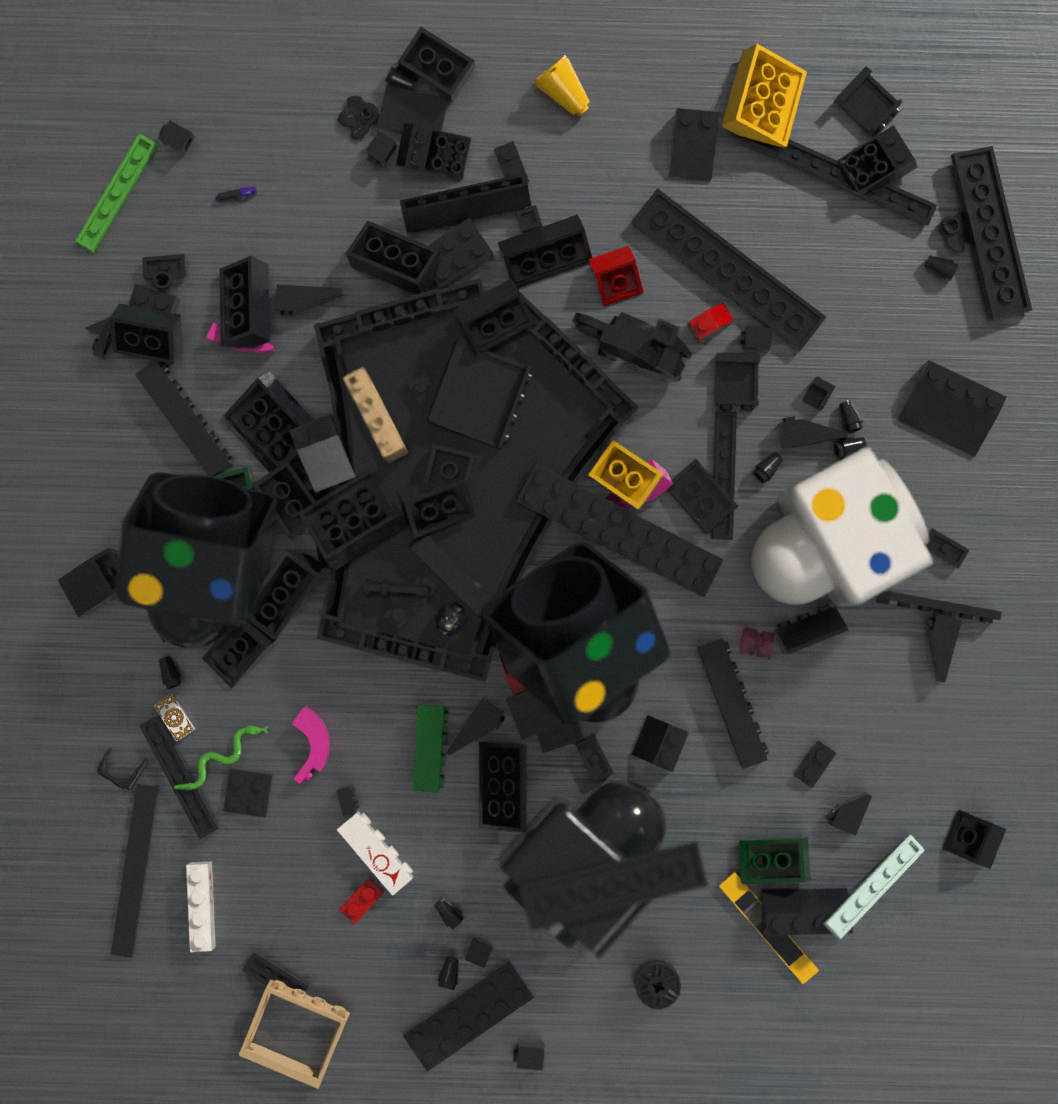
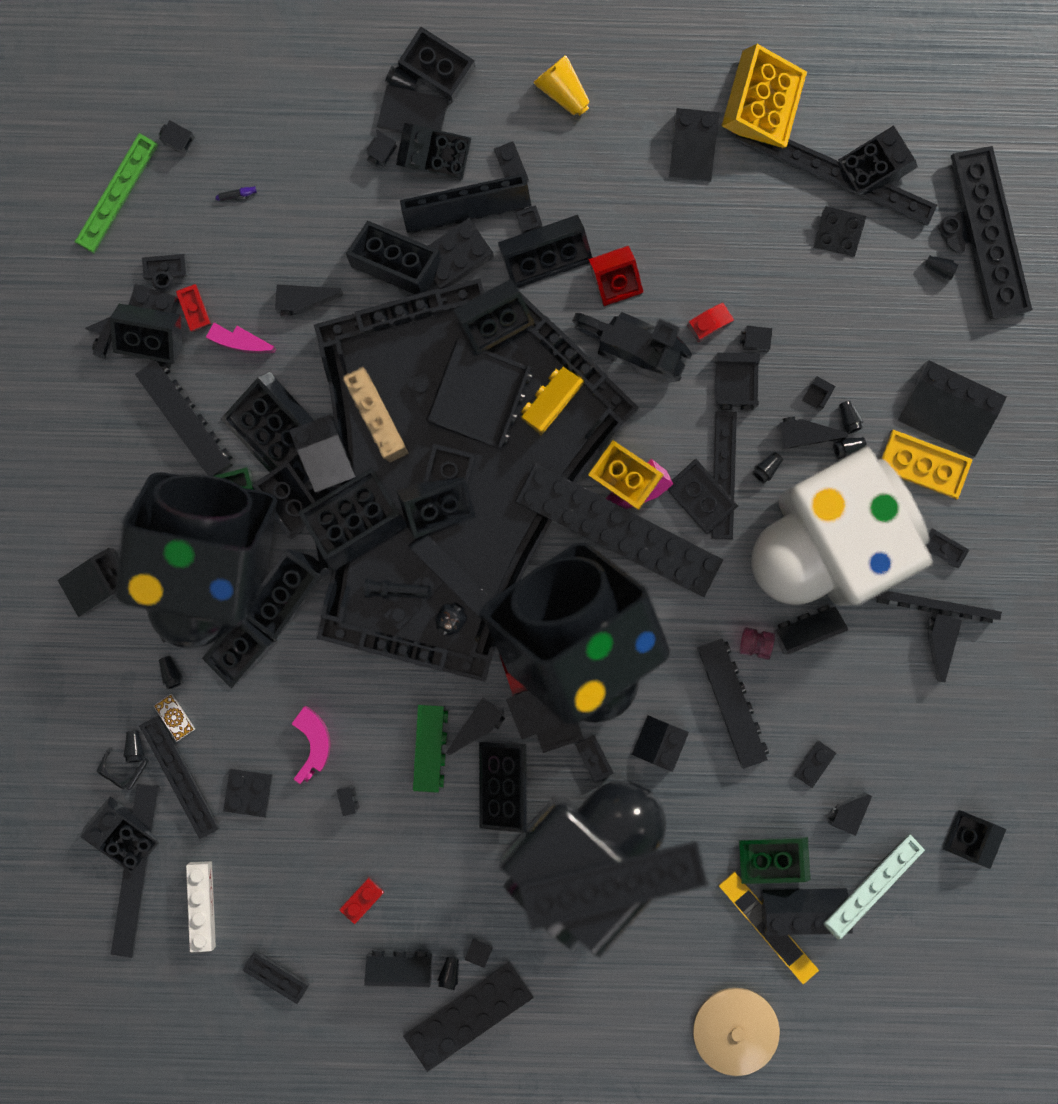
(119, 835): none -> black slope
(133, 747): none -> black cone
(193, 308): none -> red plate
(237, 751): bright green animal -> none
(244, 304): black slope -> none
(280, 1062): tan window -> none
(355, 116): black plate -> none
(375, 853): white brick -> none
(398, 969): none -> black slope
(449, 913): black cone -> none
(529, 1056): black brick -> none
(551, 399): none -> yellow slope
(651, 972): black wheel -> none
(728, 269): black plate -> none
(736, 1031): none -> tan dish
(839, 231): none -> black hinge
(868, 102): black panel -> none
(926, 464): none -> yellow tile

